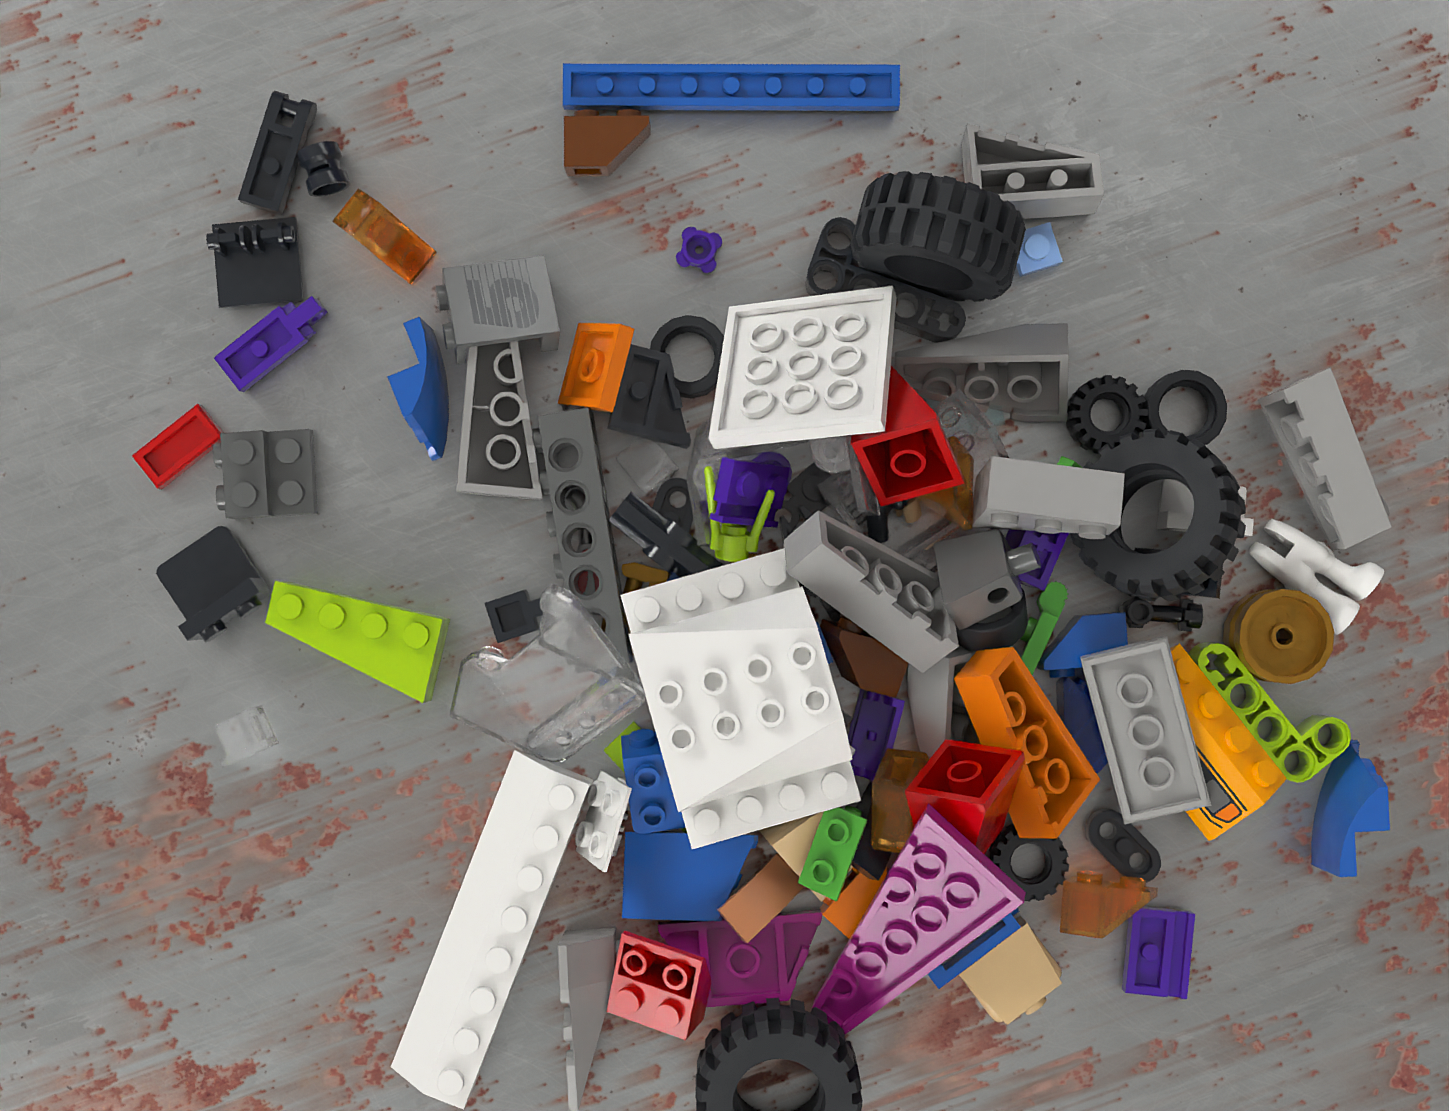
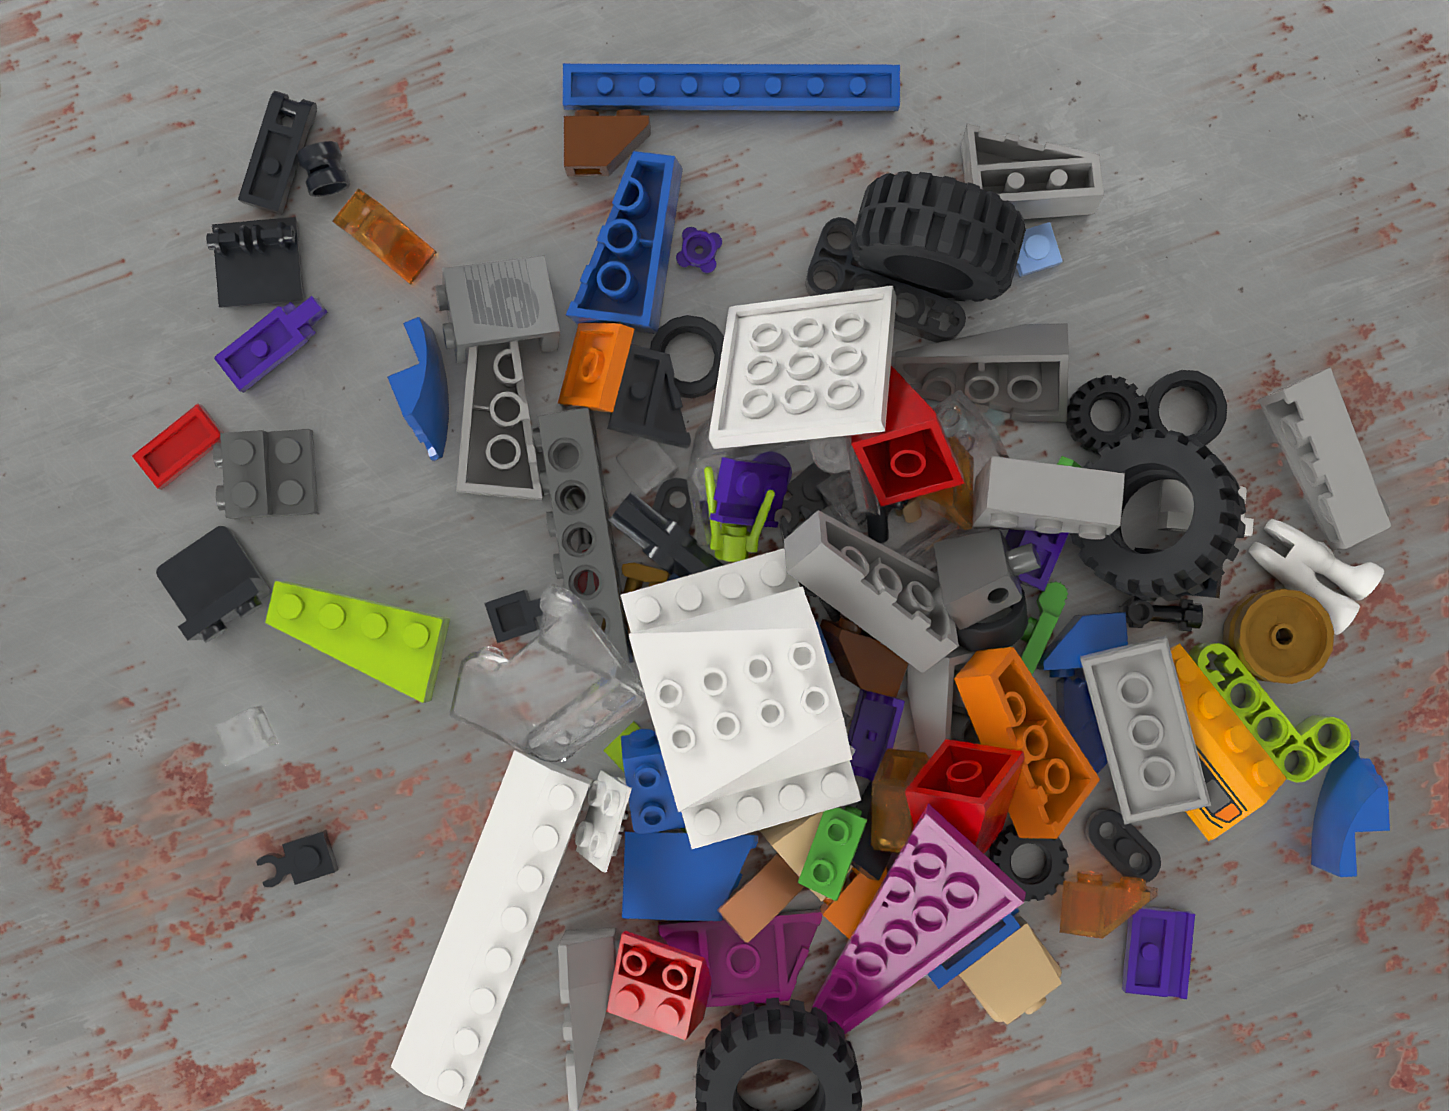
(303, 859): none -> black plate
(633, 248): none -> blue wedge

